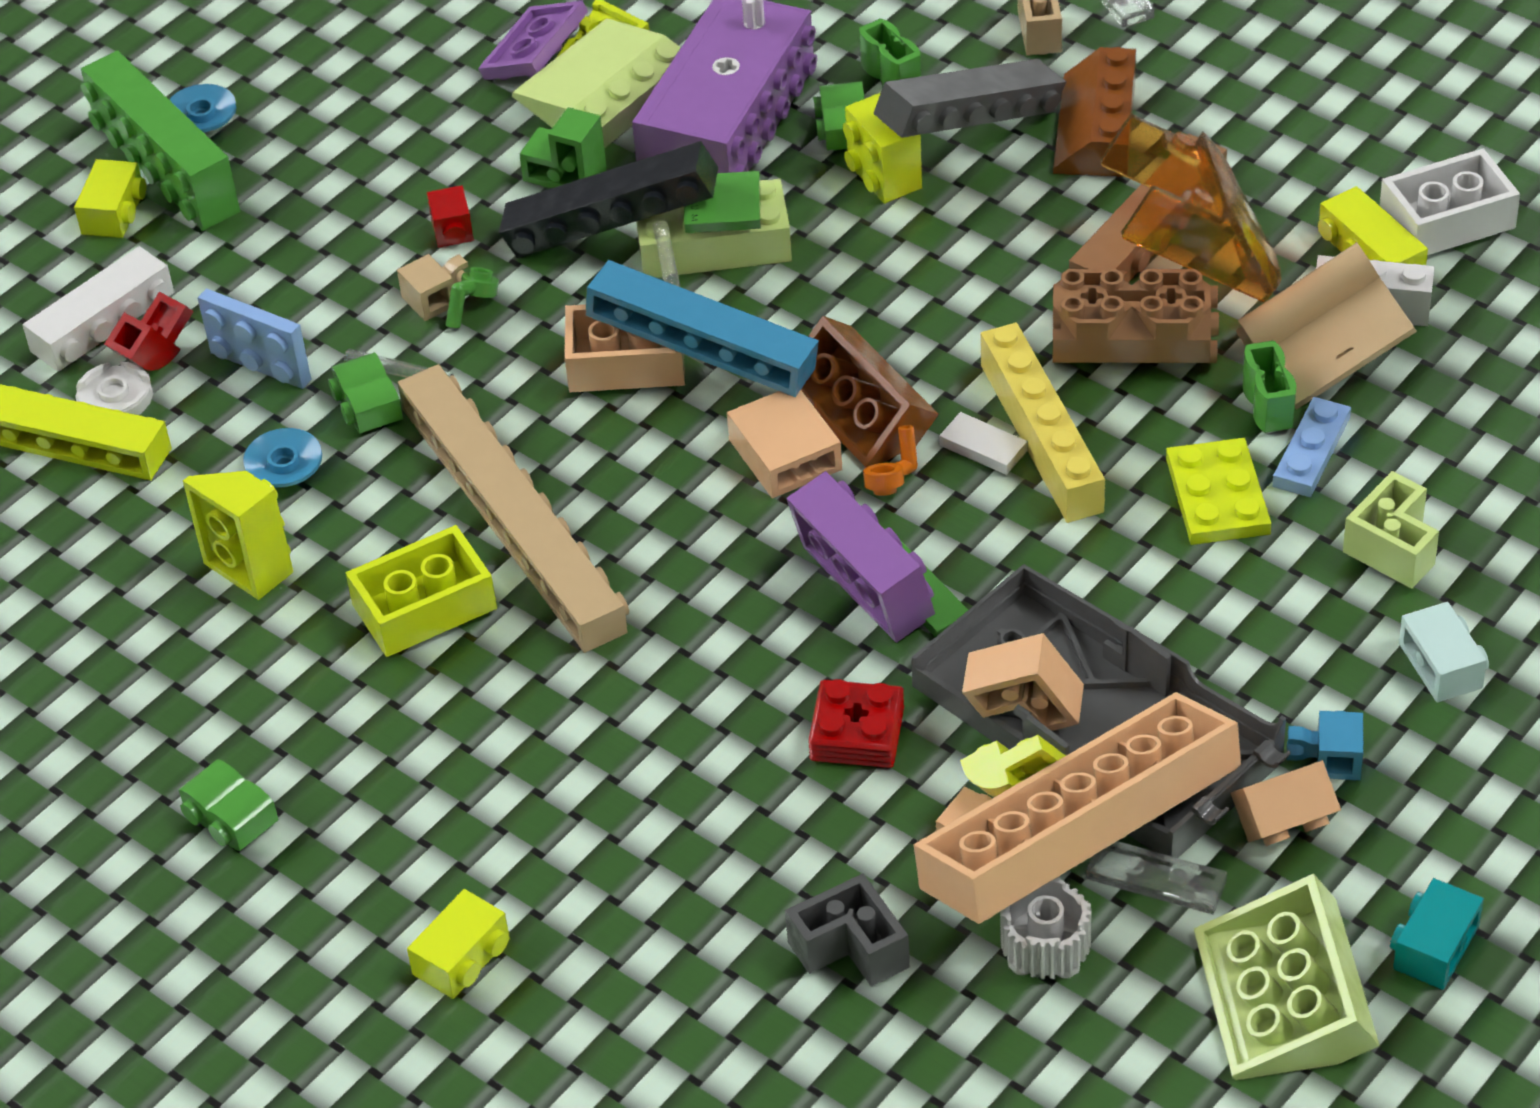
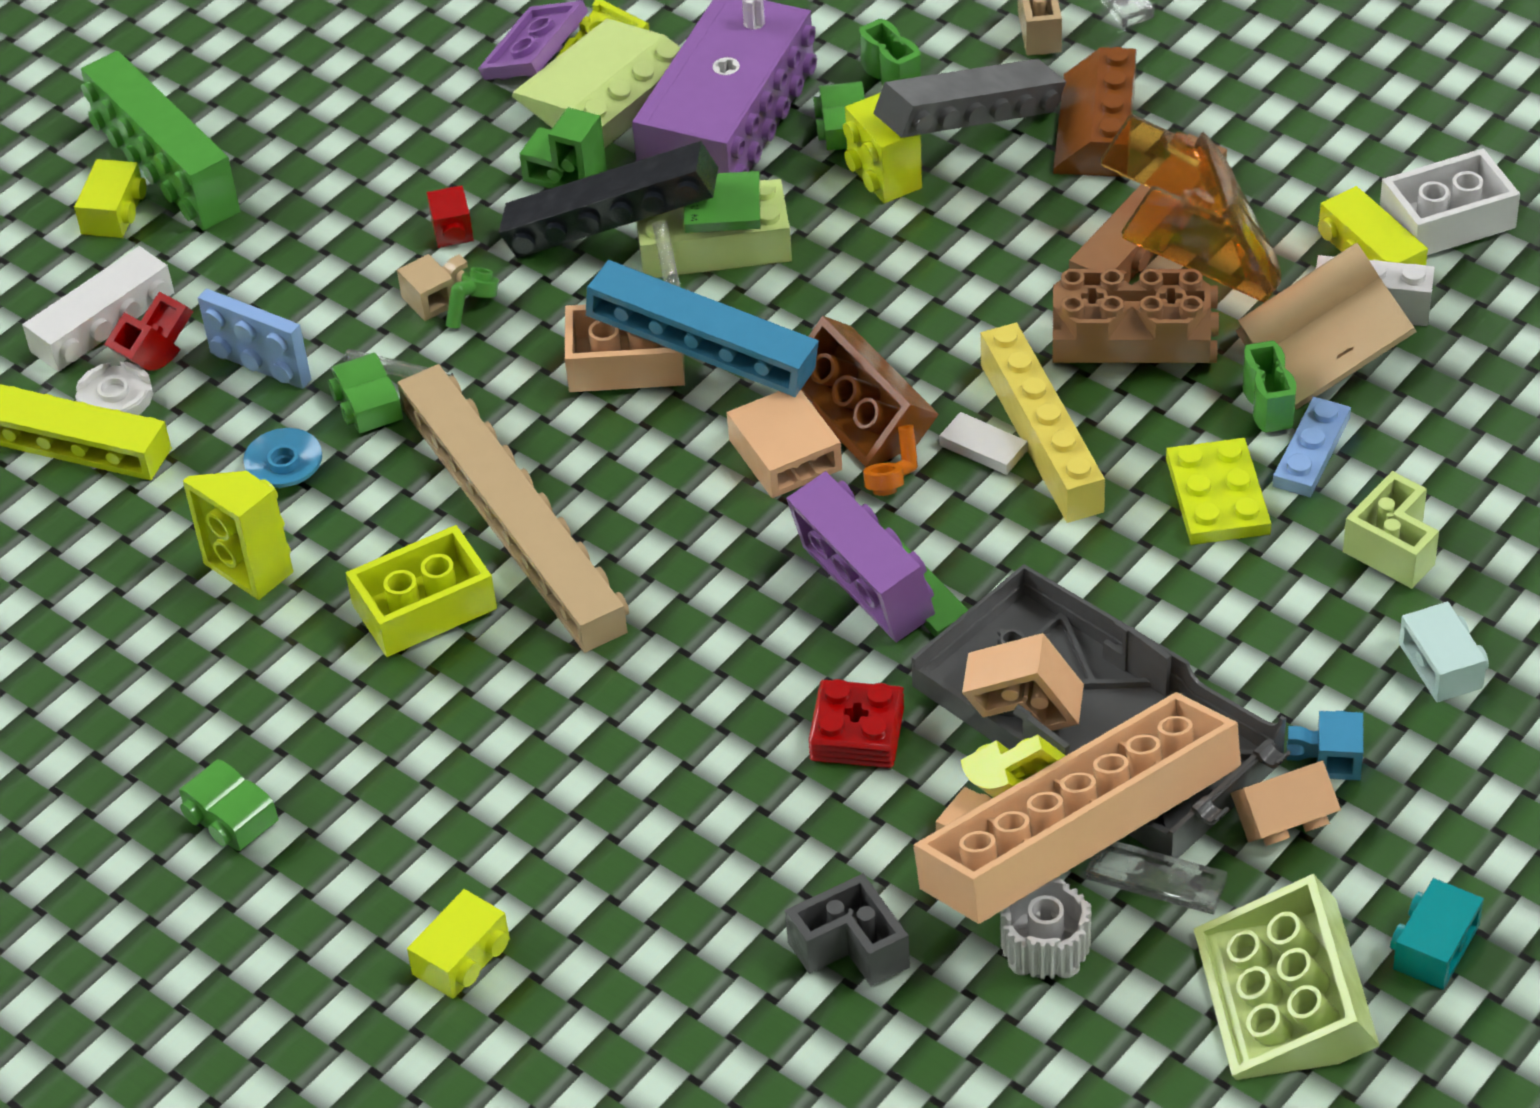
(206, 105): dark azure dish -> none

